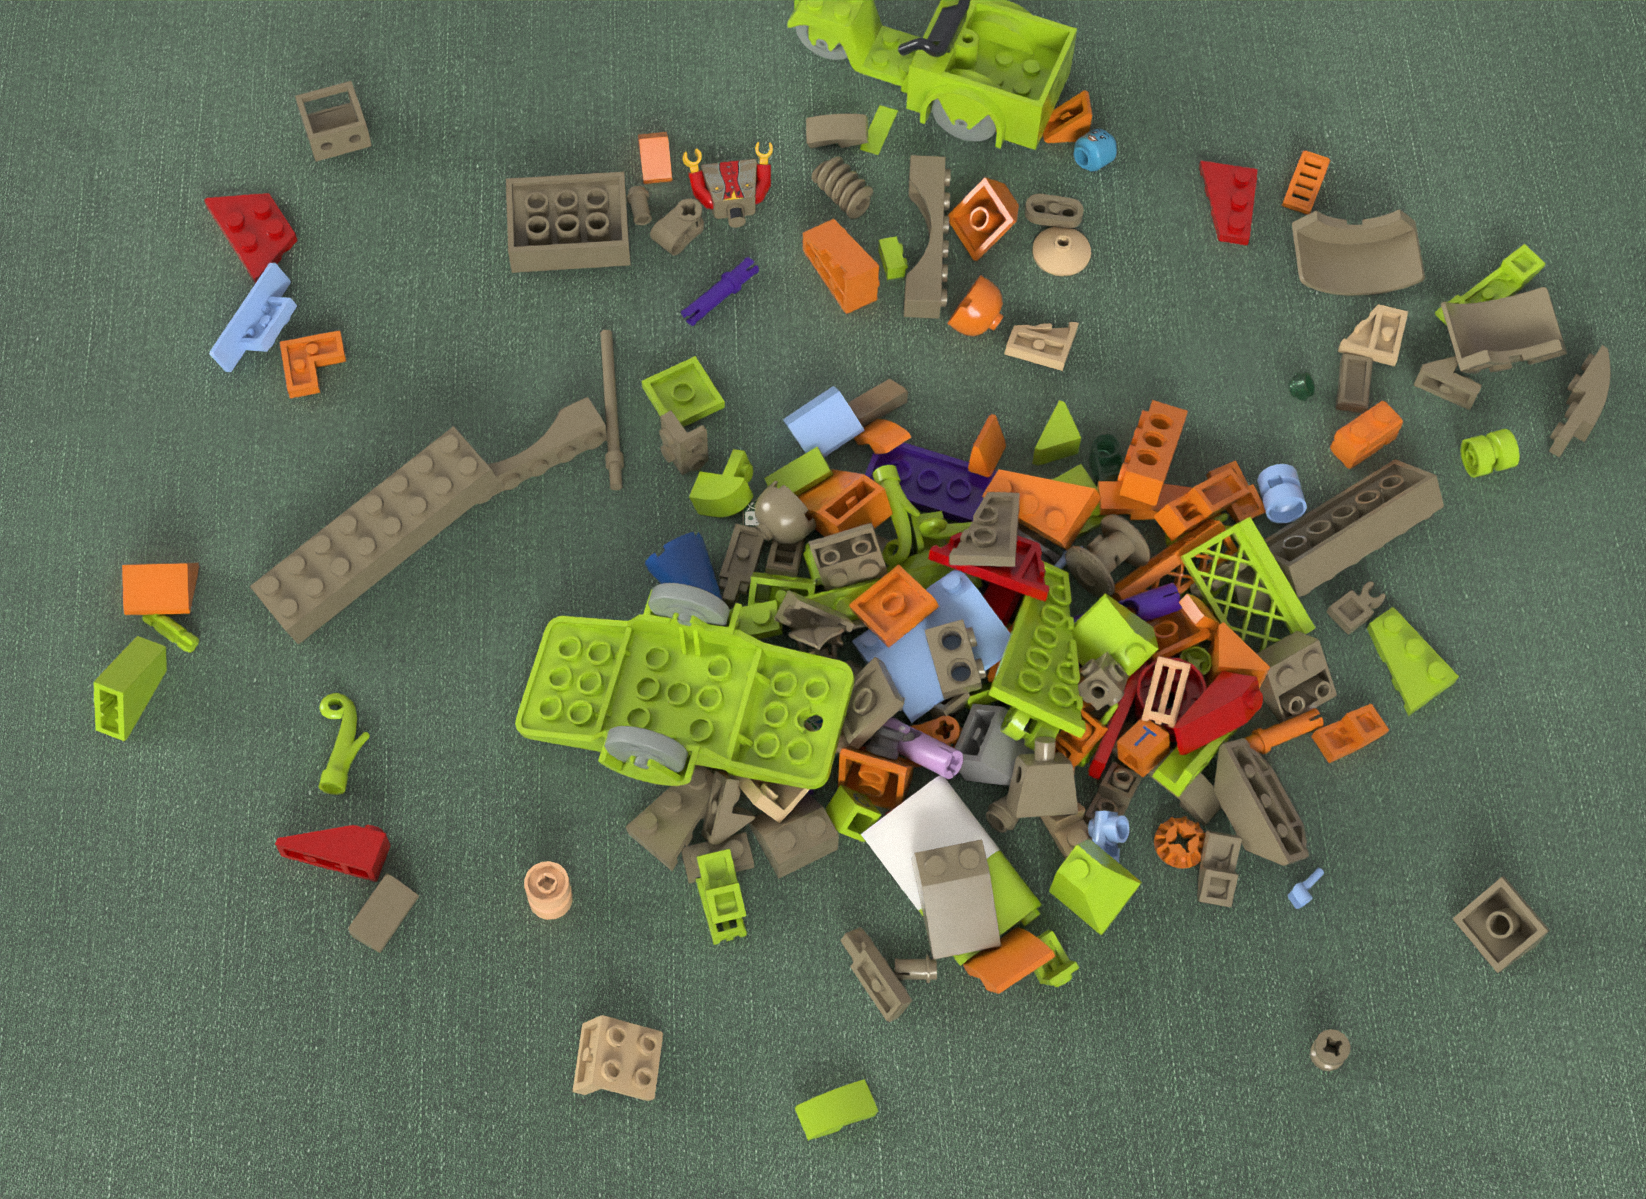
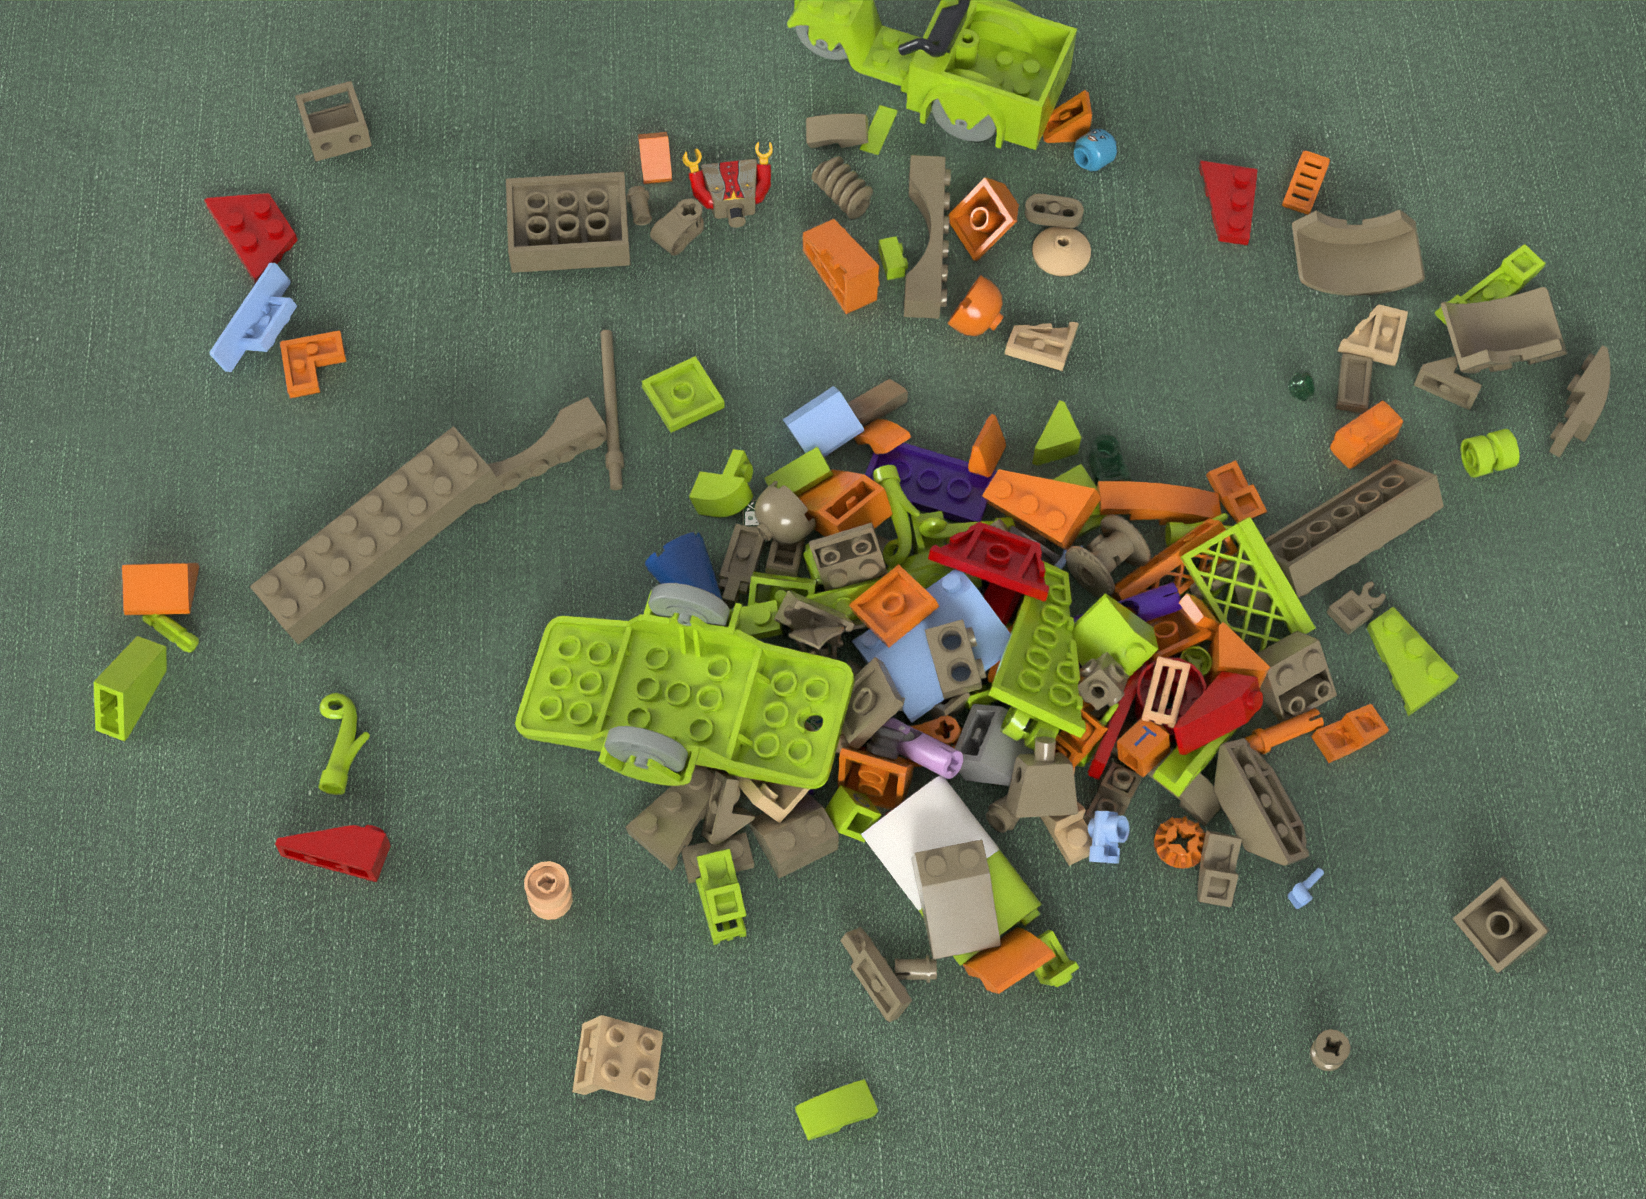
(382, 913): dark tan slope -> none
(684, 449): dark tan bracket -> none
(729, 284): dark purple pin -> none
(992, 534): dark tan wing -> none
(1093, 885): lime slope -> none
(1151, 452): orange brick -> none
(1200, 504): orange slope -> none
(1281, 493): light blue wheel -> none

